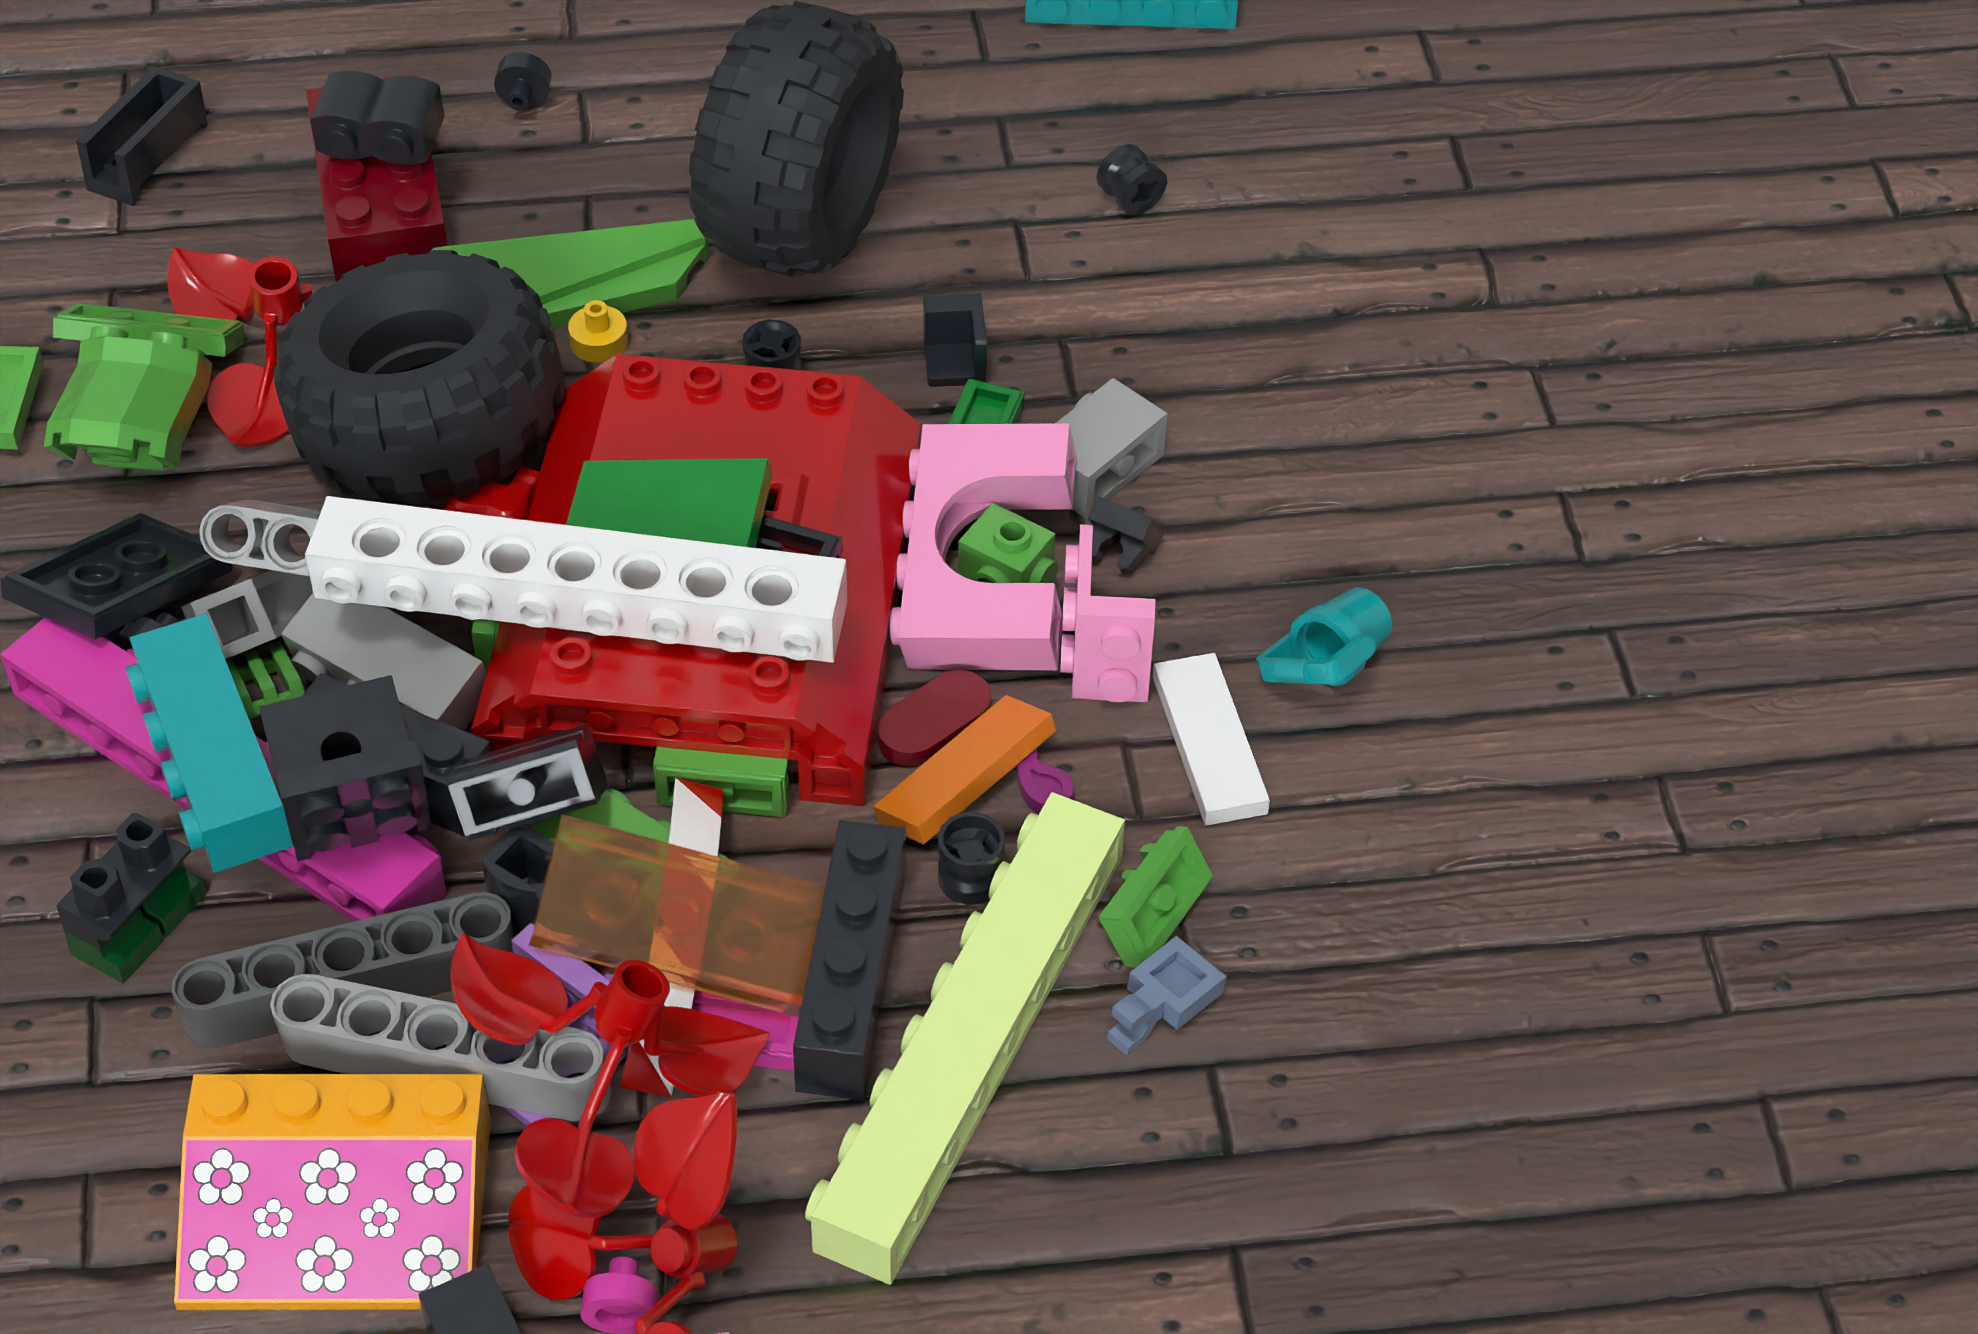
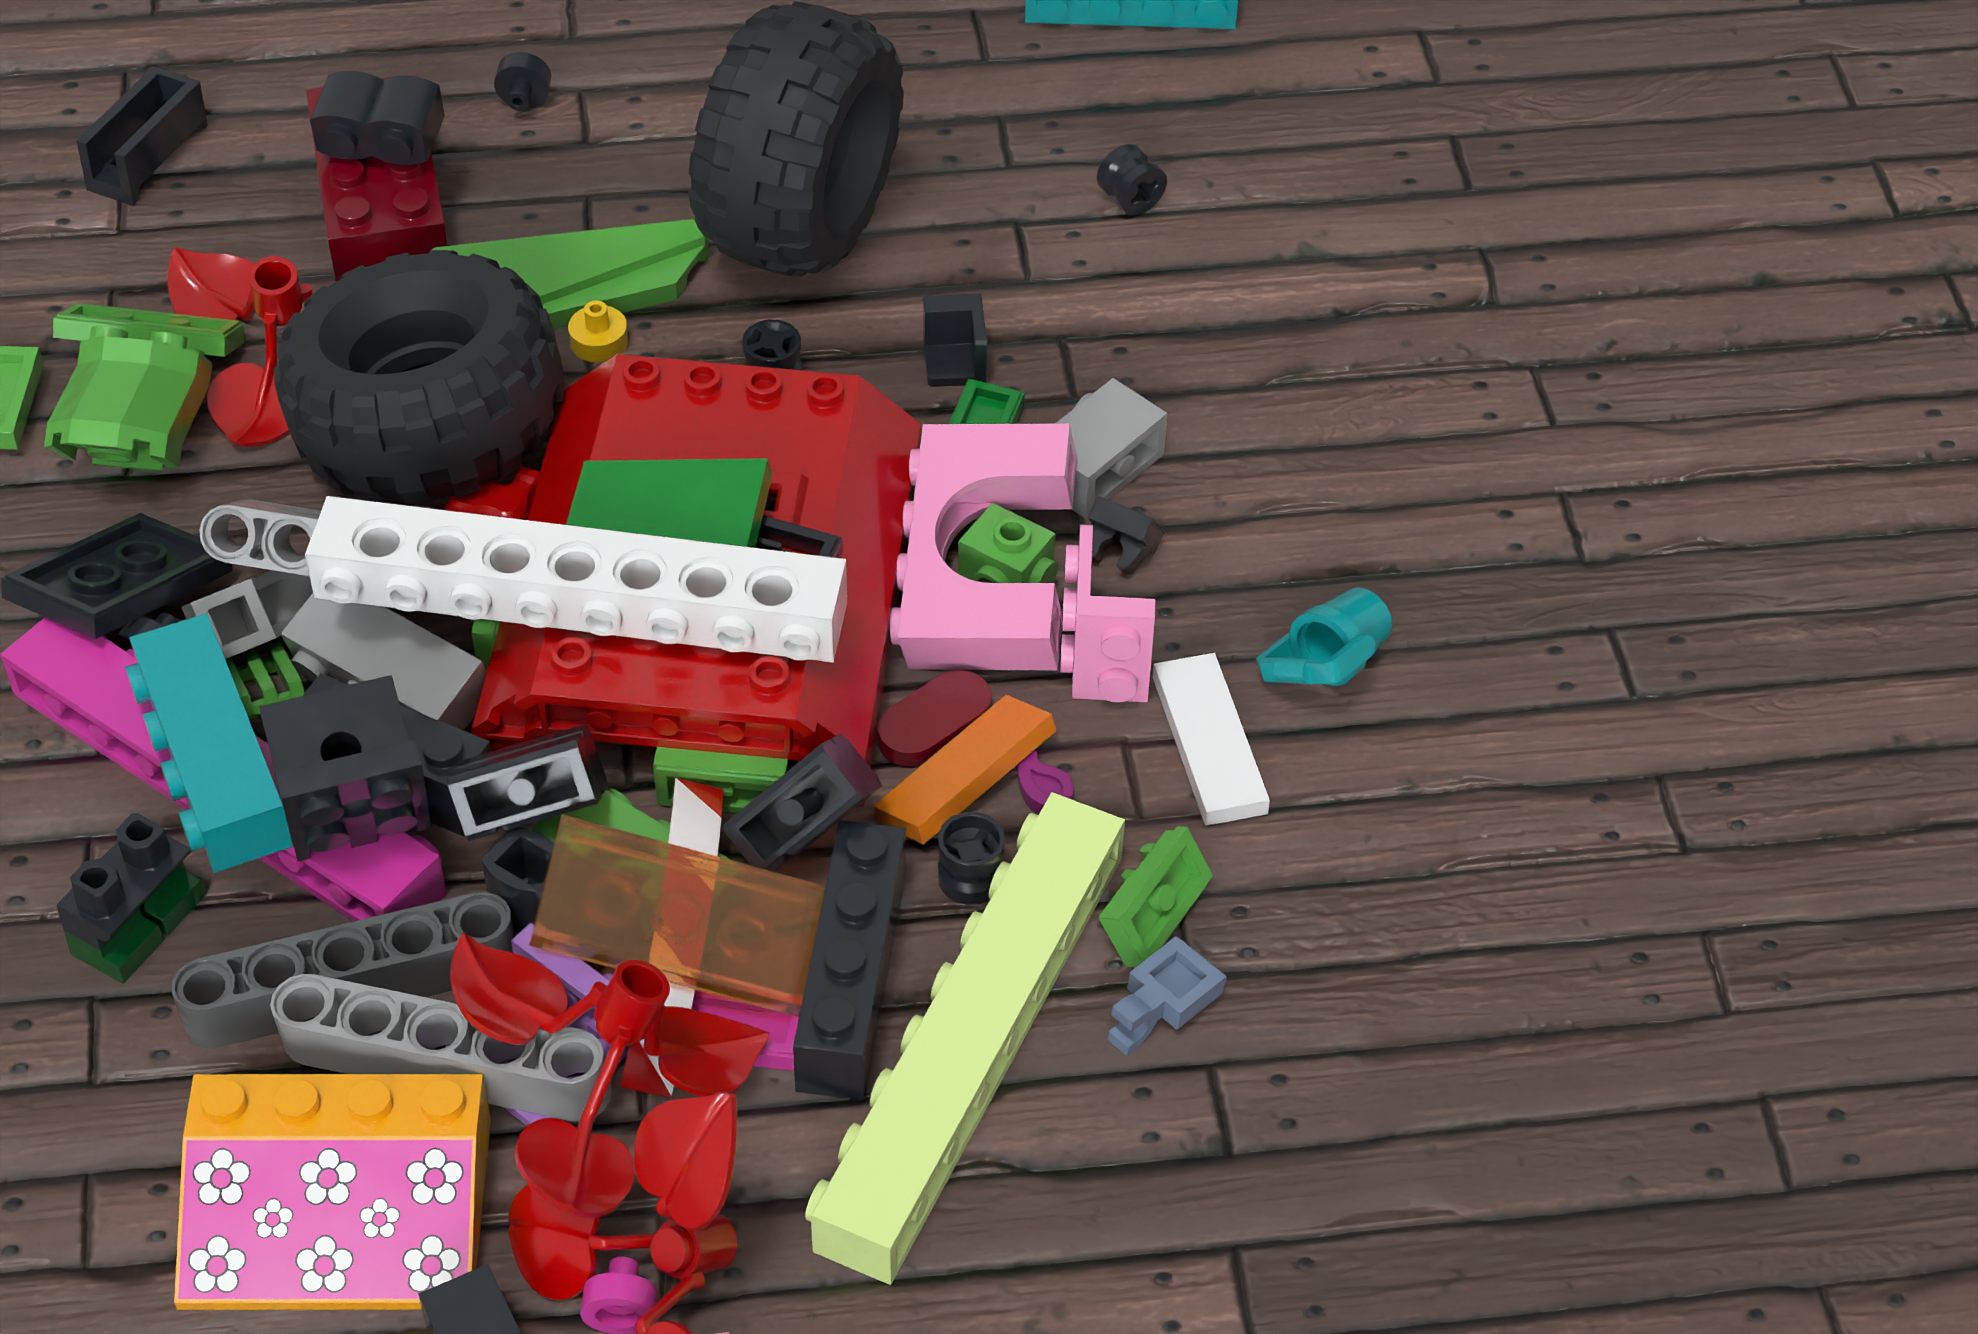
(802, 805): none -> black brick

